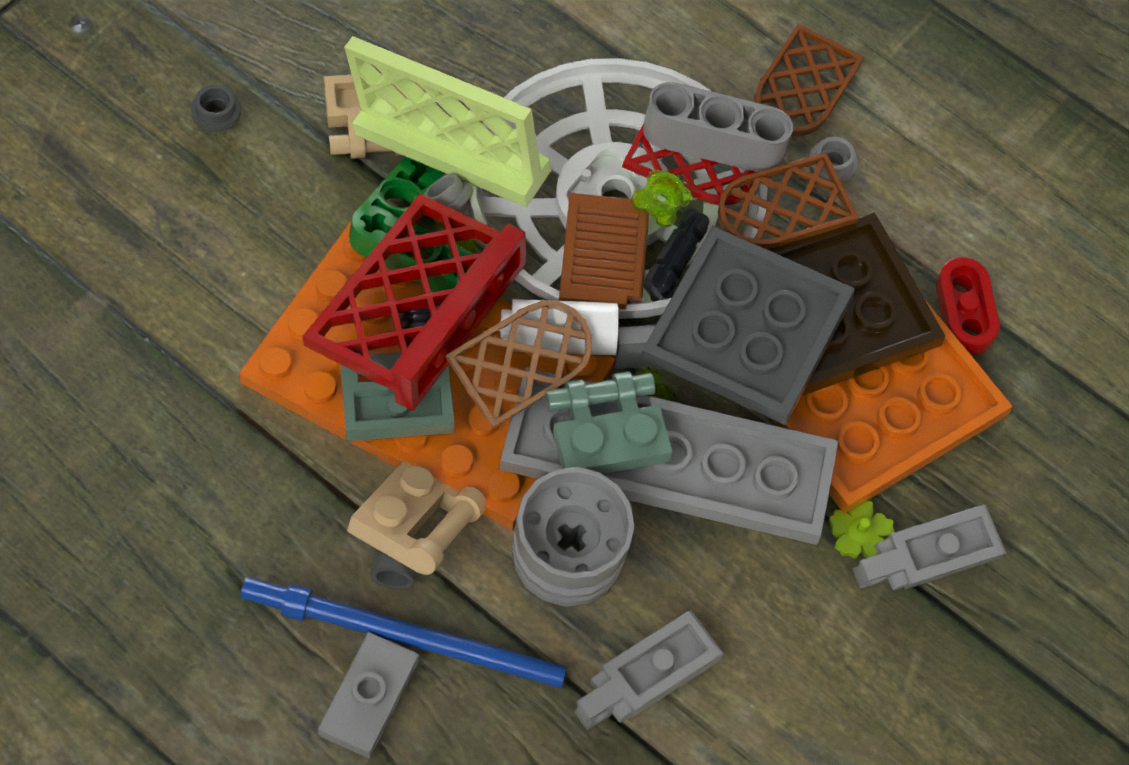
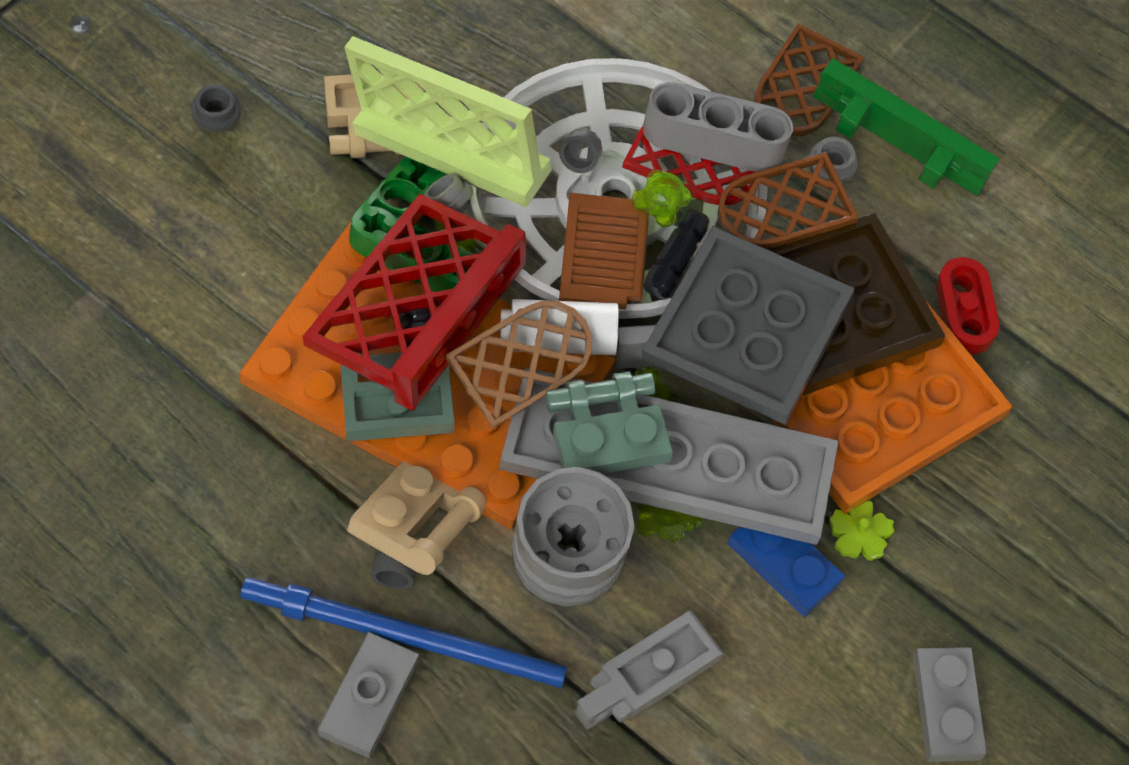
(571, 150): none -> dark grey hinge
(668, 523): none -> clear neon green plant
(789, 566): none -> blue plate
(904, 127): none -> green hinge
(933, 550): light grey hinge -> none
(949, 704): none -> light grey plate

